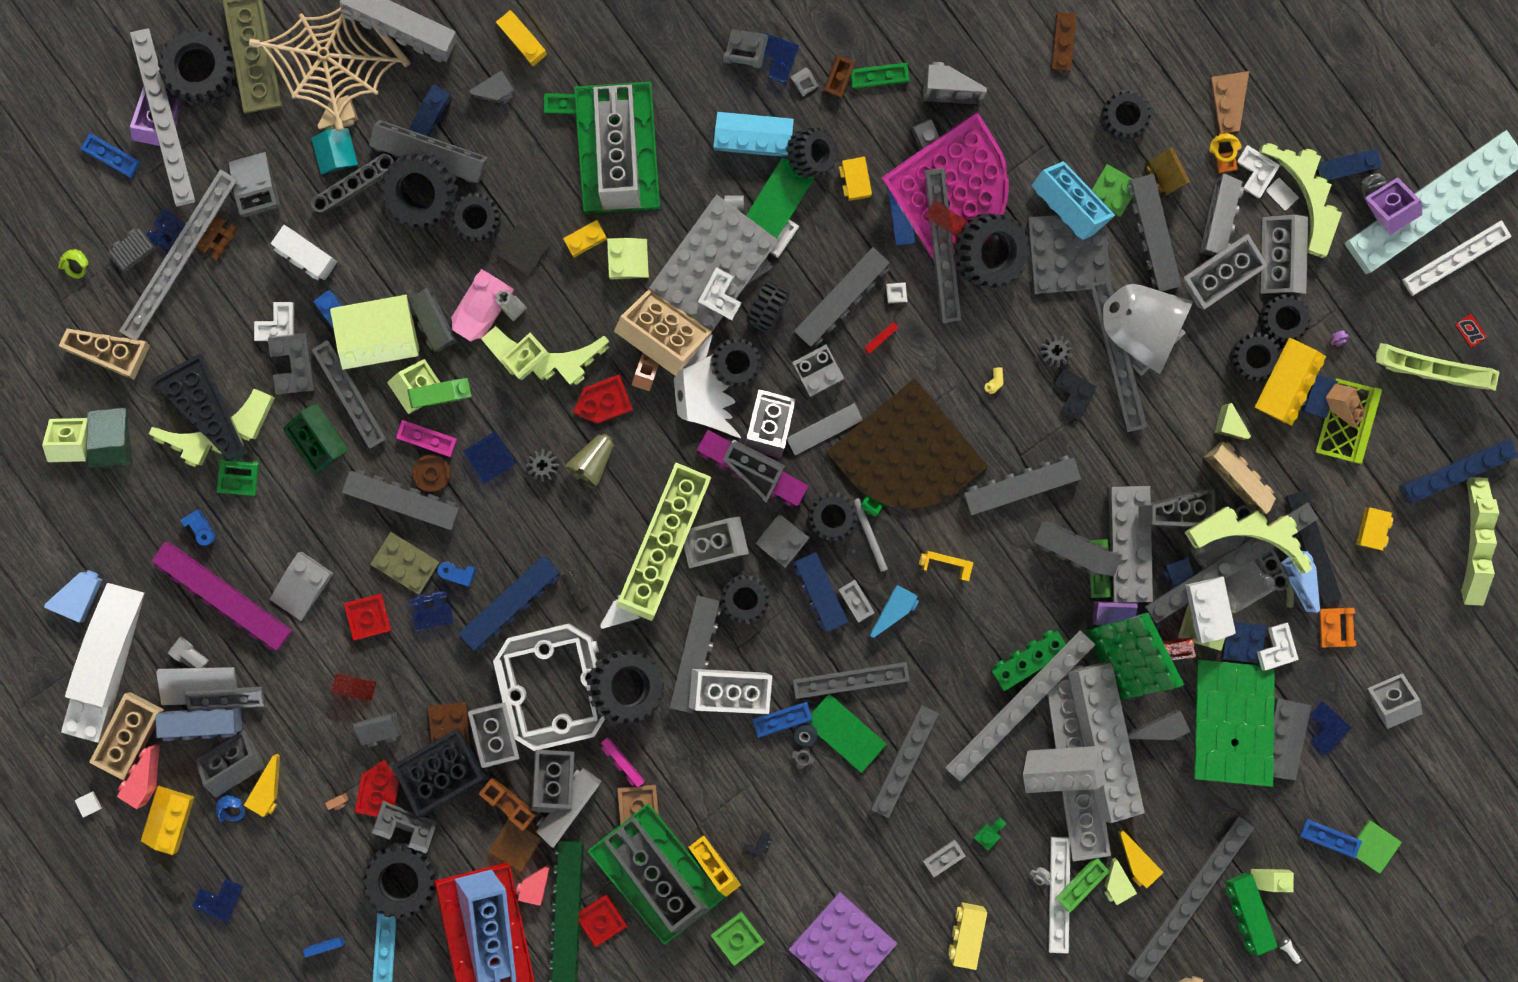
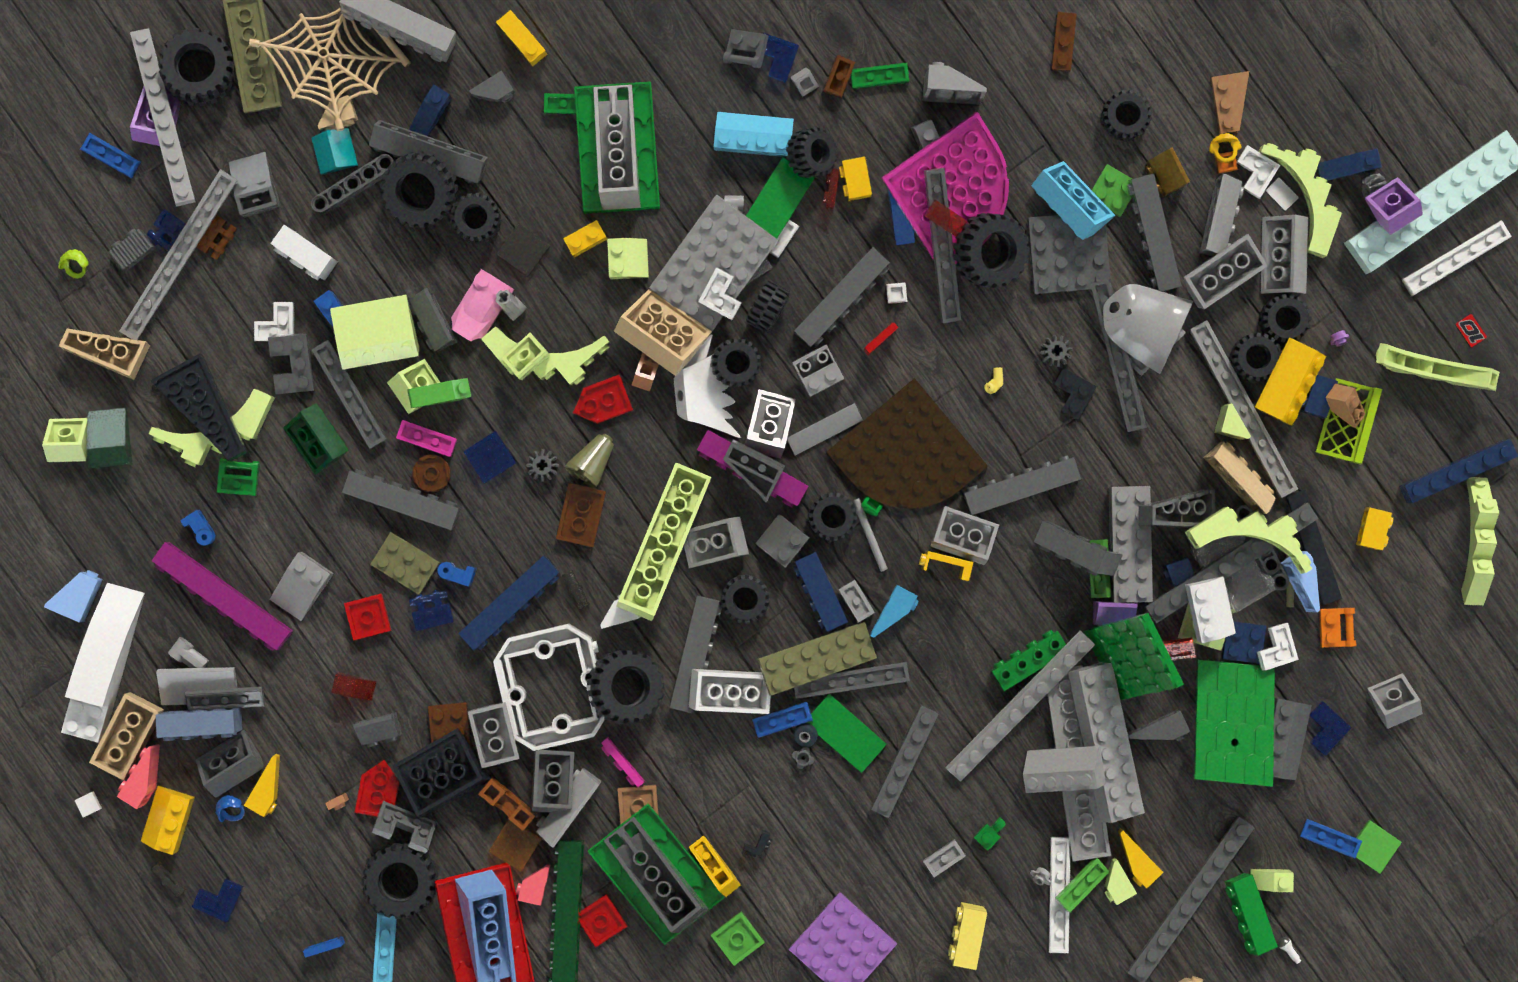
(581, 515): none -> reddish brown plate
(816, 658): none -> olive plate
(832, 180): none -> clear red plate
(964, 535): none -> light grey slope
(1236, 394): none -> light grey plate

